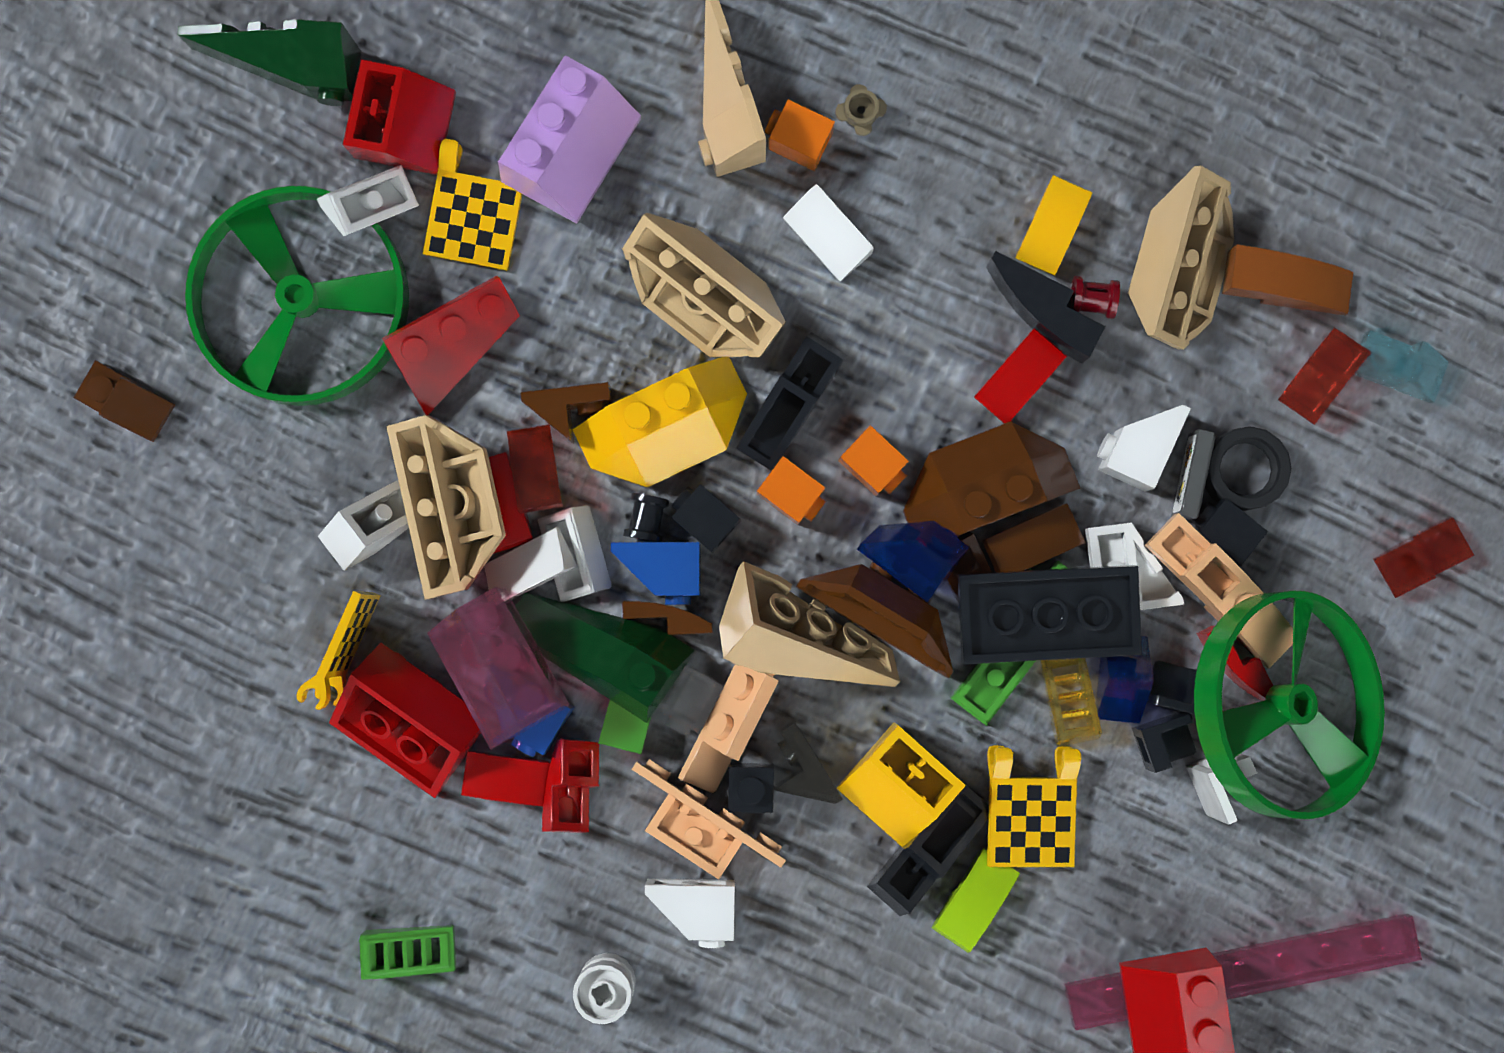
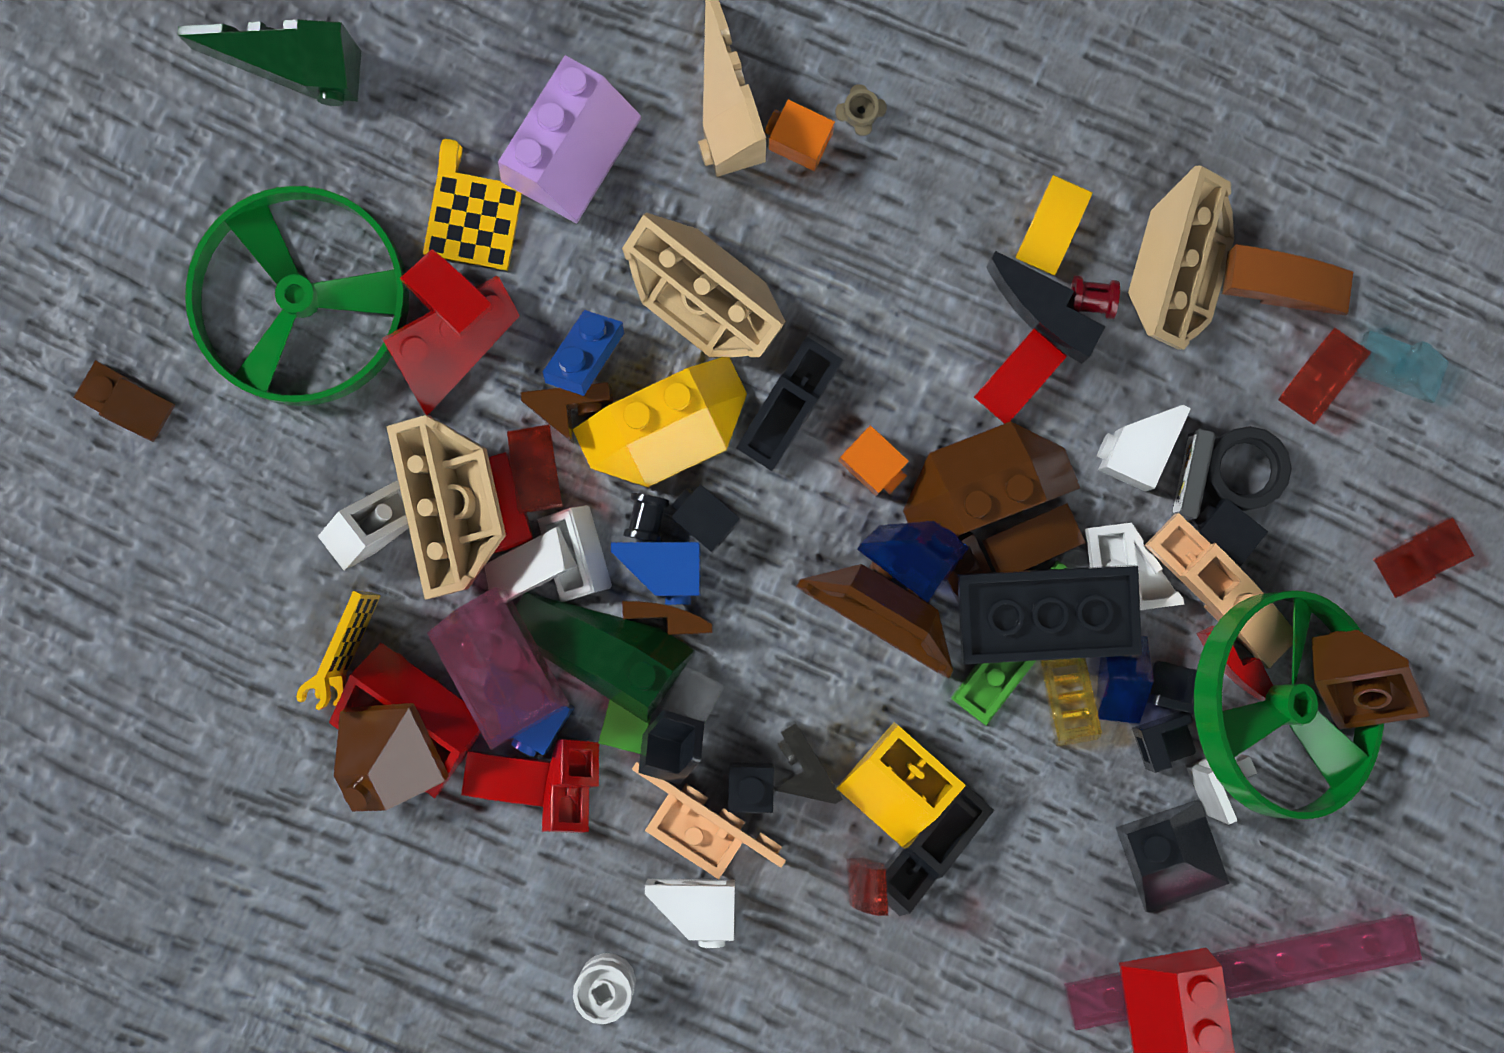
(369, 201): white slope -> none
(385, 756): none -> reddish brown slope
(391, 969): bright green slope -> none
(398, 117): red slope -> none
(446, 292): none -> red slope
(583, 352): none -> blue piece
(671, 747): none -> black panel
(728, 727): light nougat bracket -> none
(786, 636): tan wedge -> none
(792, 492): orange brick -> none
(828, 233): white slope -> none
(867, 886): none -> clear red slope
(974, 902): lime slope -> none
(1032, 816): yellow flag -> none
(1172, 855): none -> black slope
(1365, 681): none -> reddish brown slope

